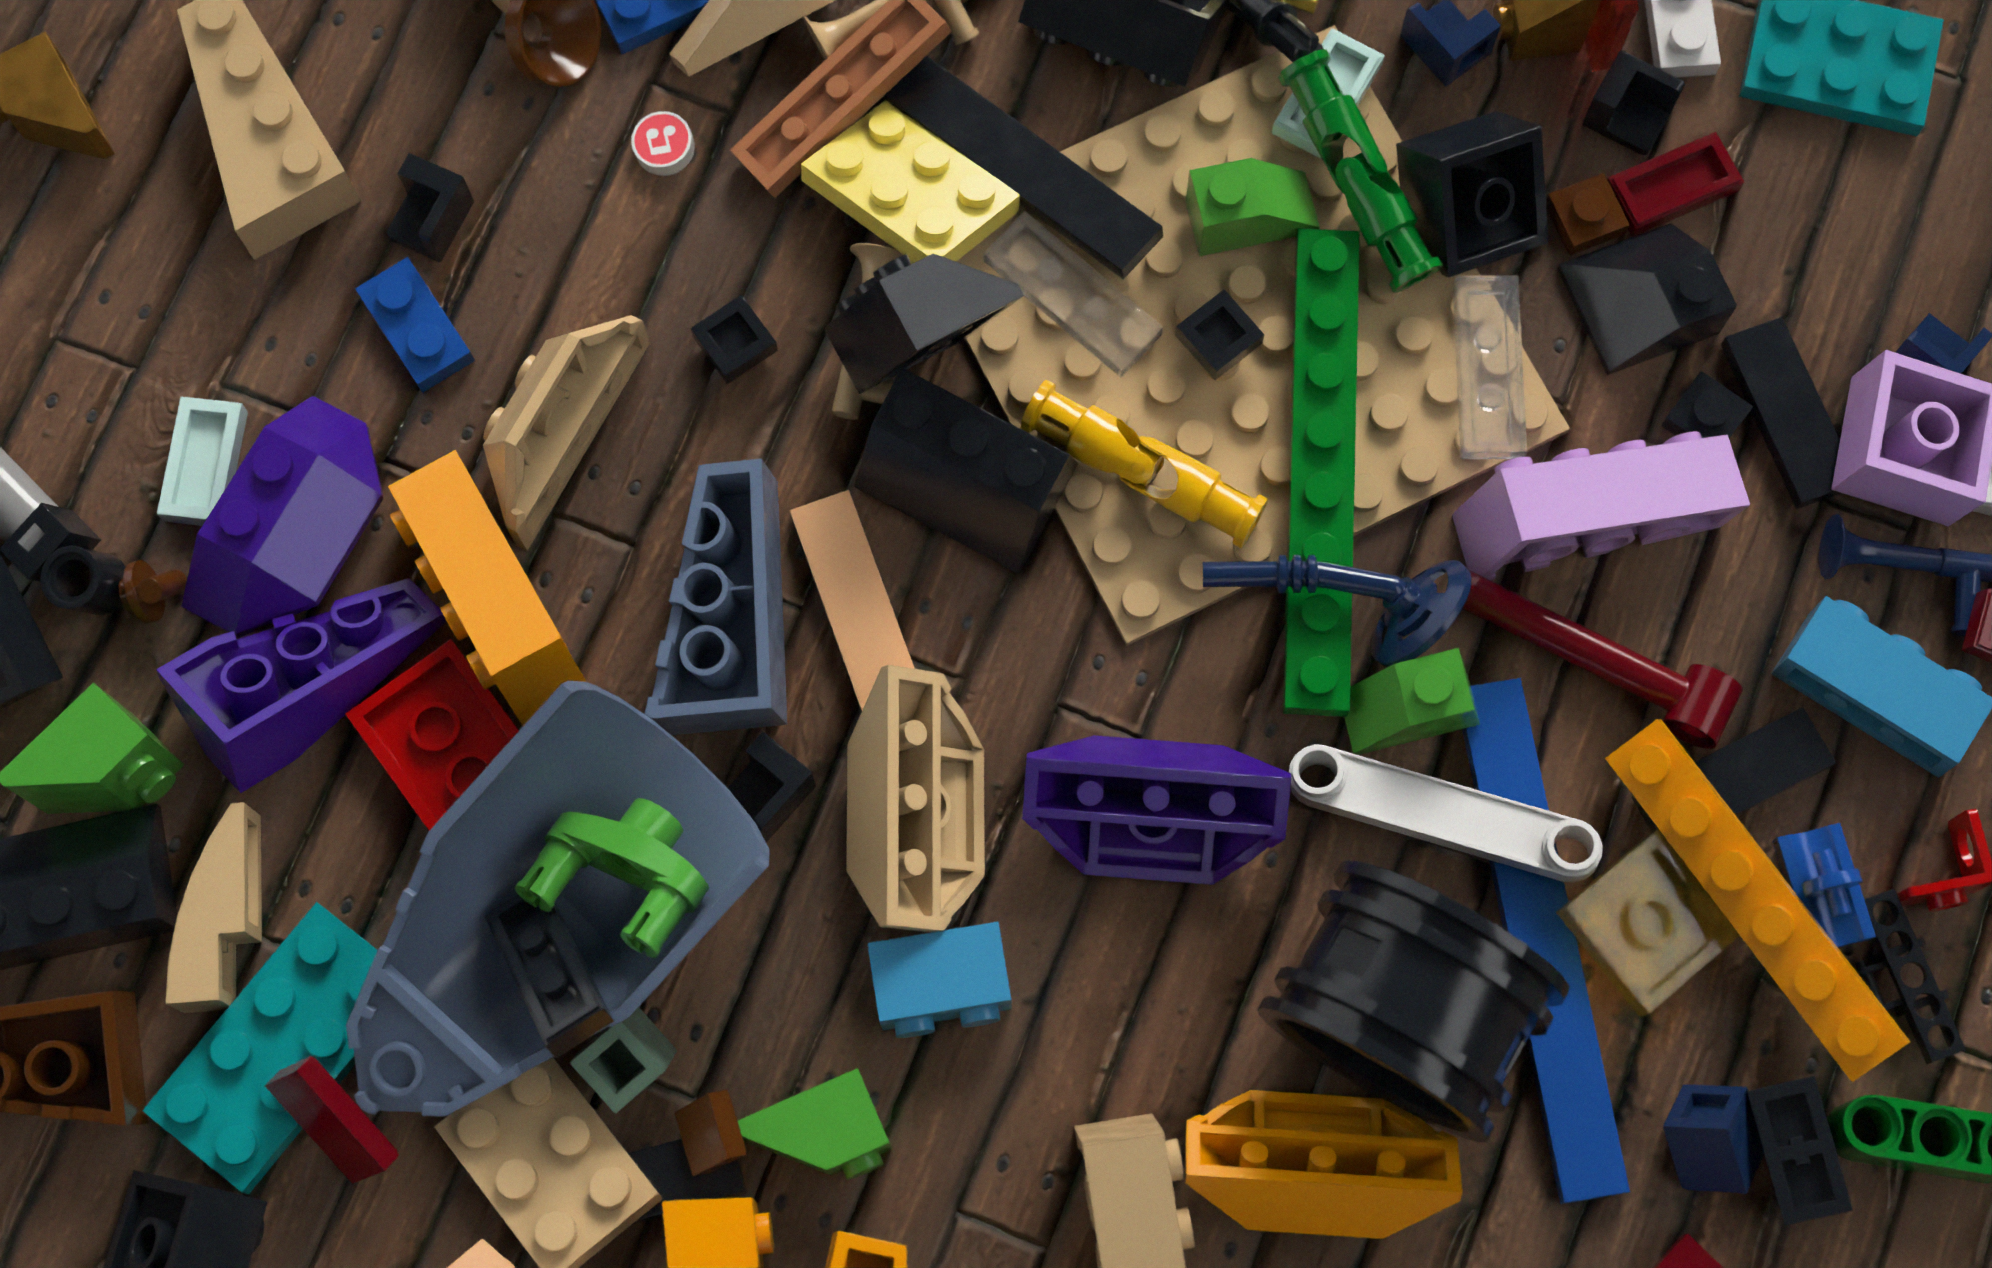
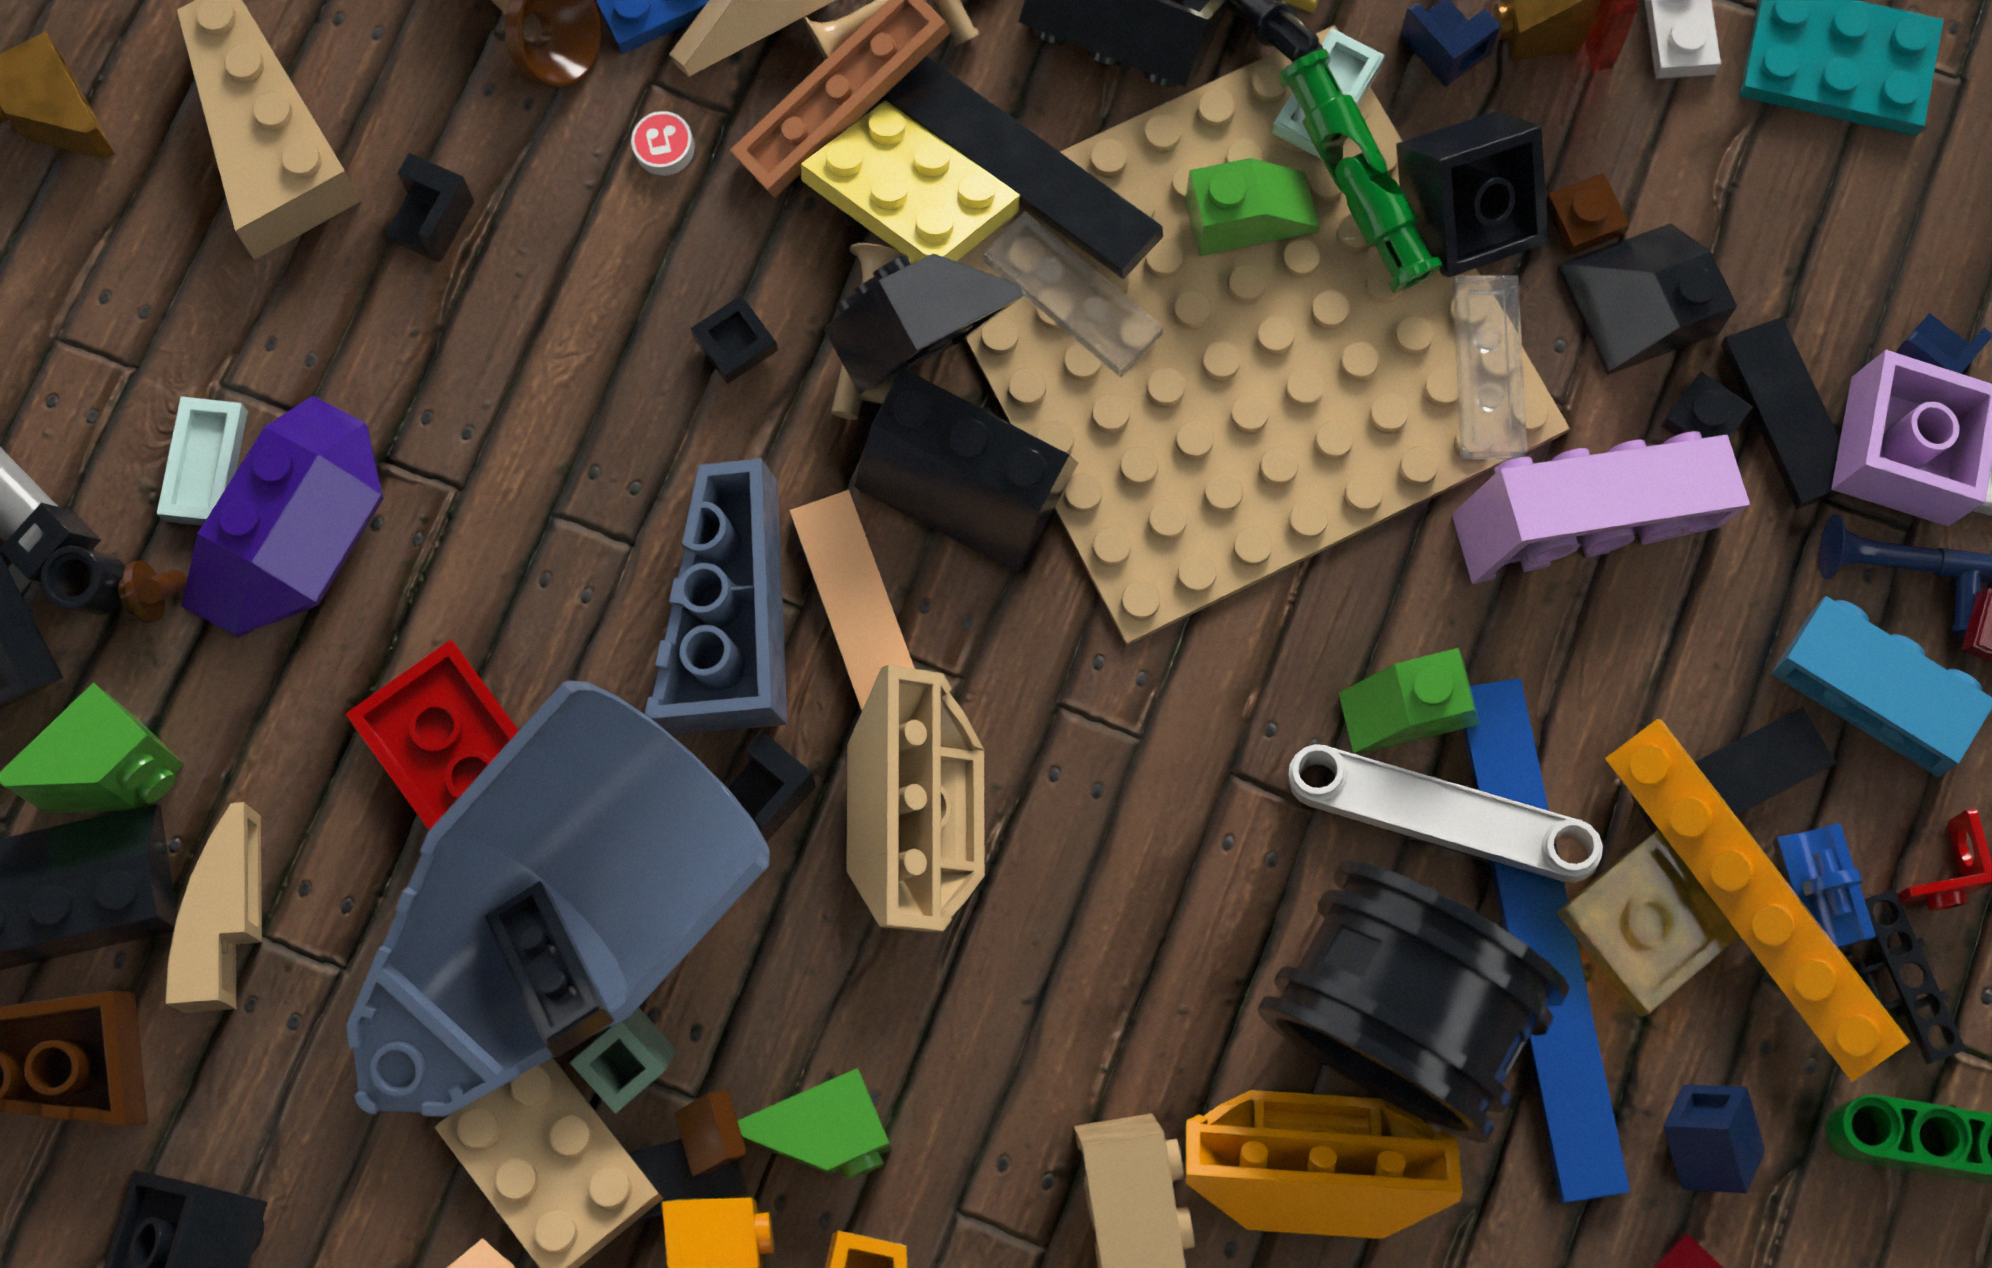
(278, 691): dark purple wedge -> none
(282, 1016): teal plate -> none
(332, 1119): dark red tile -> none
(415, 324): blue plate -> none
(484, 583): light orange wedge -> none
(555, 417): tan wedge -> none
(631, 850): bright green connector -> none
(940, 979): dark azure brick -> none
(1114, 447): yellow piece -> none
(1155, 807): dark purple wedge -> none
(1219, 334): black plate -> none
(1322, 467): green plate -> none
(1407, 602): dark blue dish -> none
(1633, 103): black panel -> none
(1675, 183): dark red tile -> none
(1695, 703): dark red piece -> none
(1799, 1151): black hinge -> none

